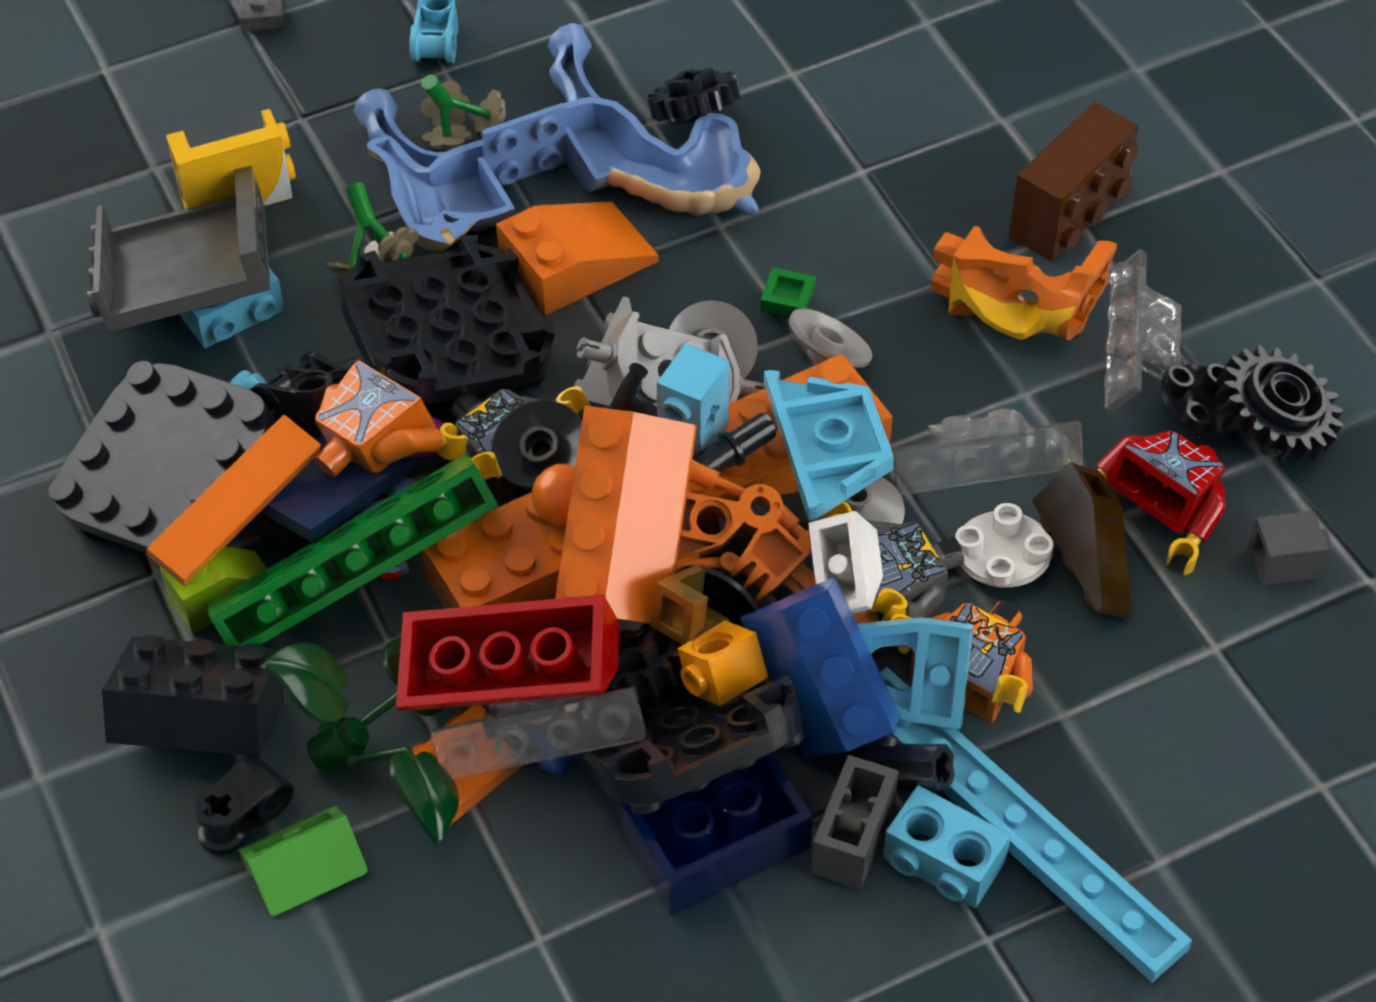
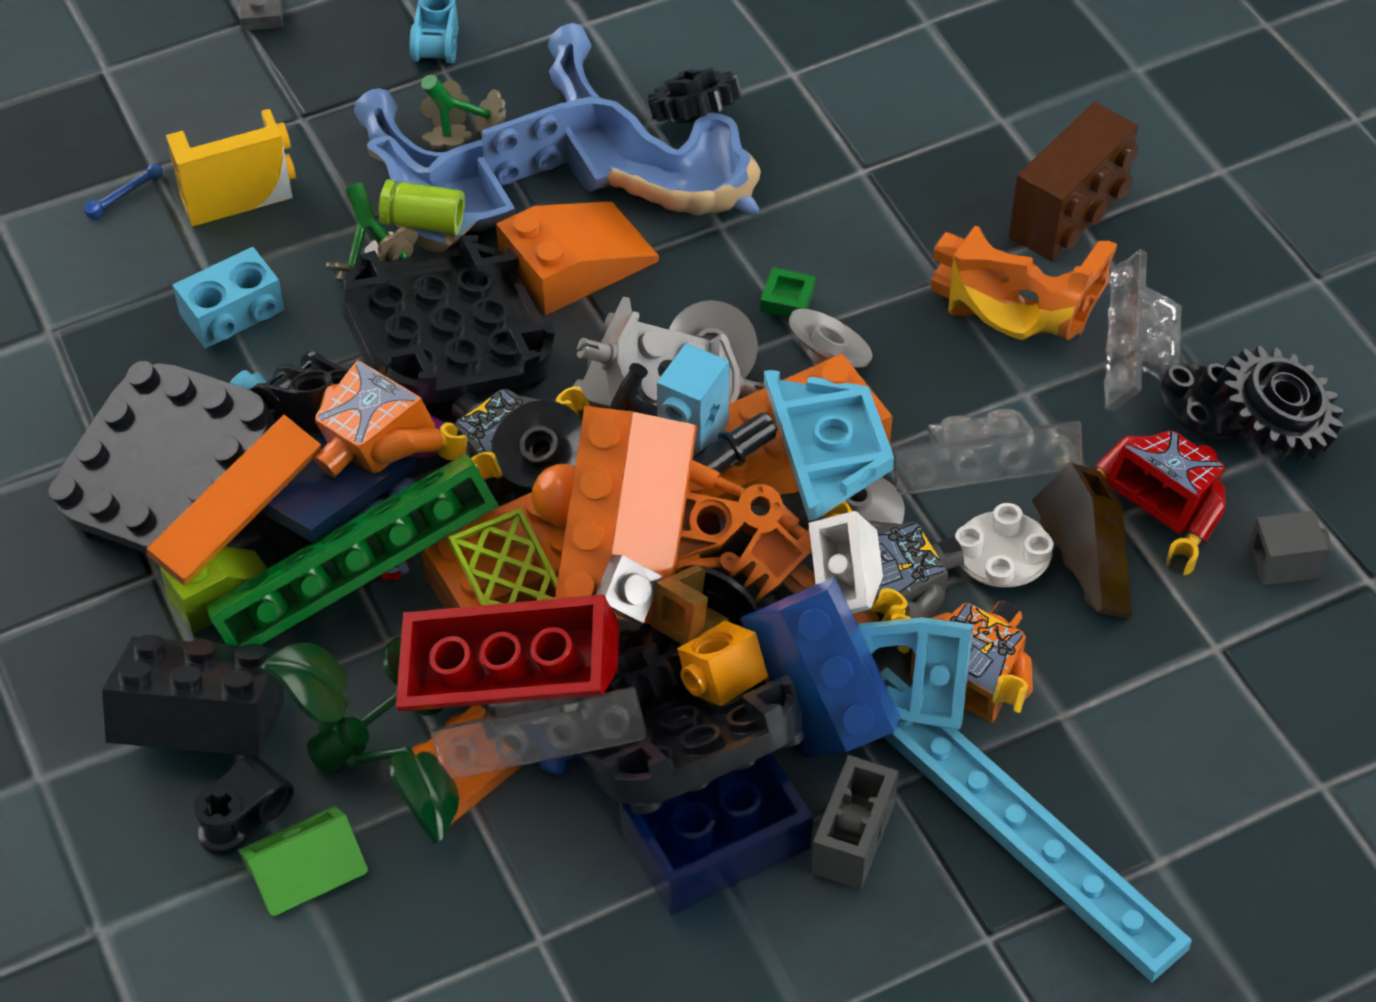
(95, 208): none -> blue hinge
(180, 258): dark grey panel -> none
(422, 207): none -> lime piece
(456, 541): none -> lime window
(628, 587): none -> plate
(917, 763): black piece -> none
(953, 837): medium azure brick -> none

